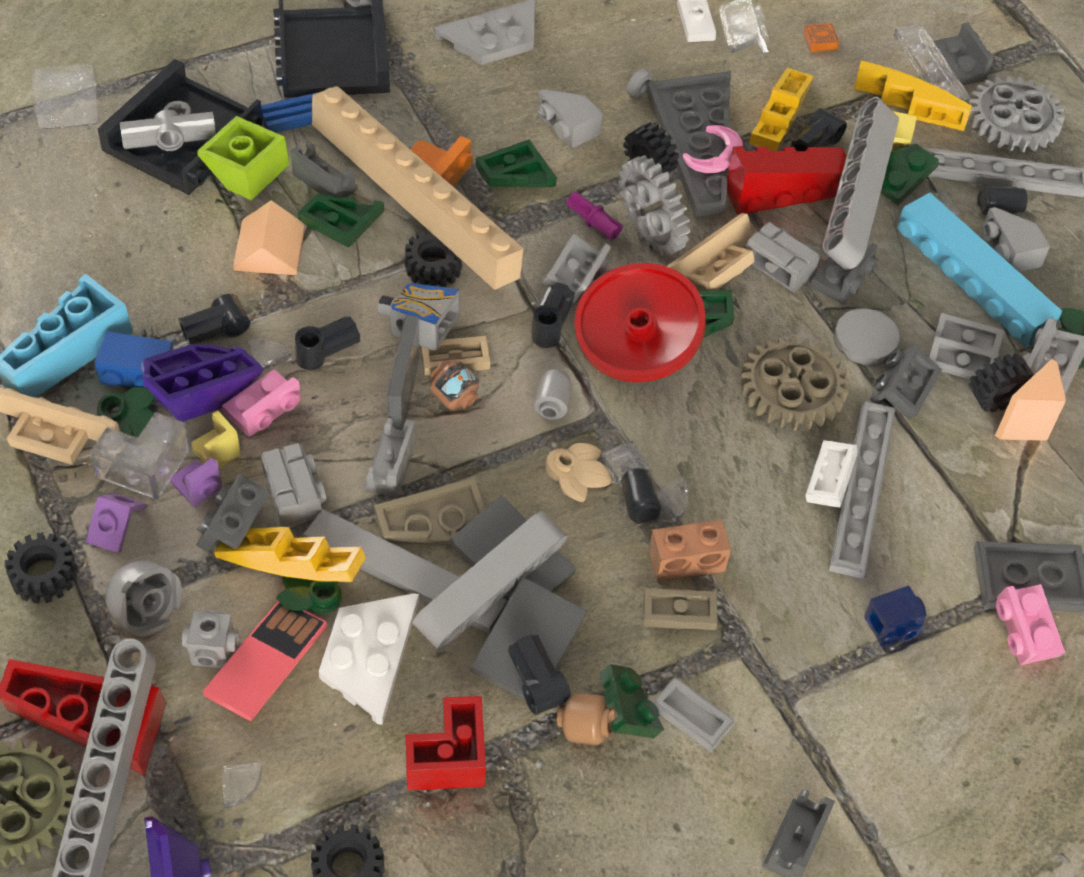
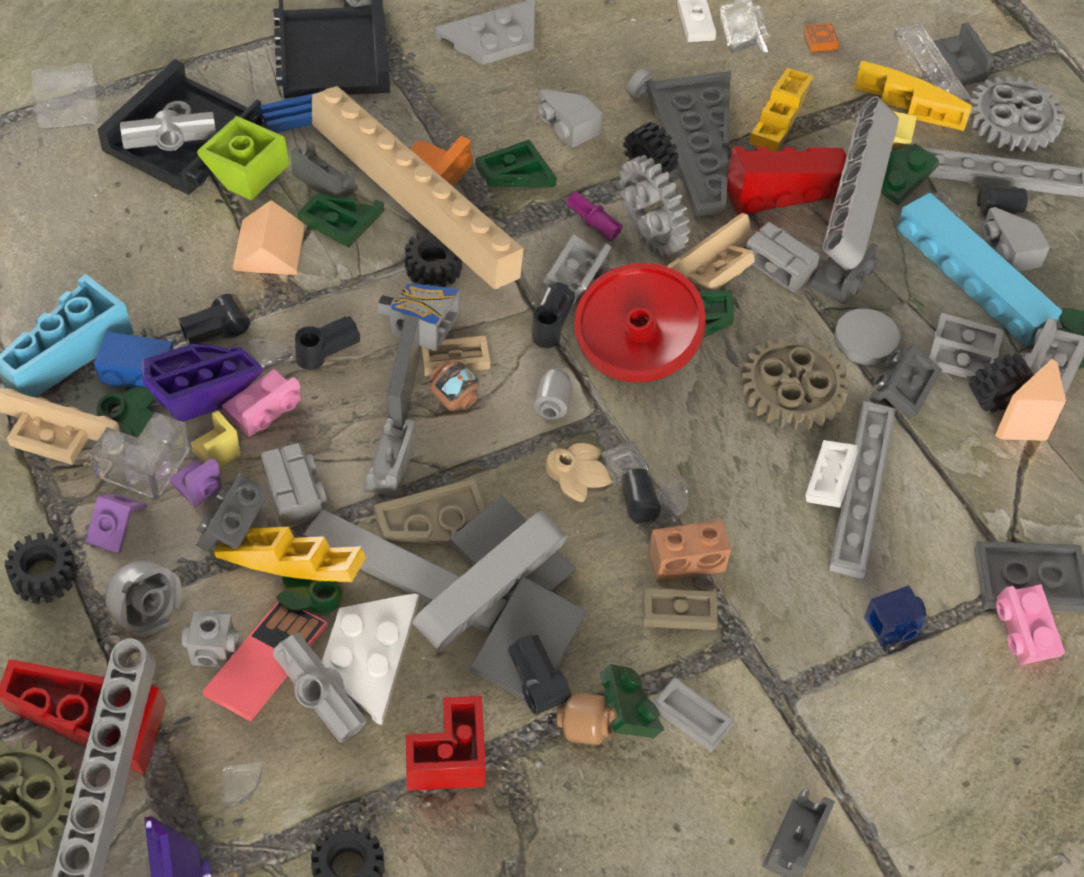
(332, 702): none -> light grey piece
(719, 163): bright pink piece -> none
(822, 130): black piece -> none

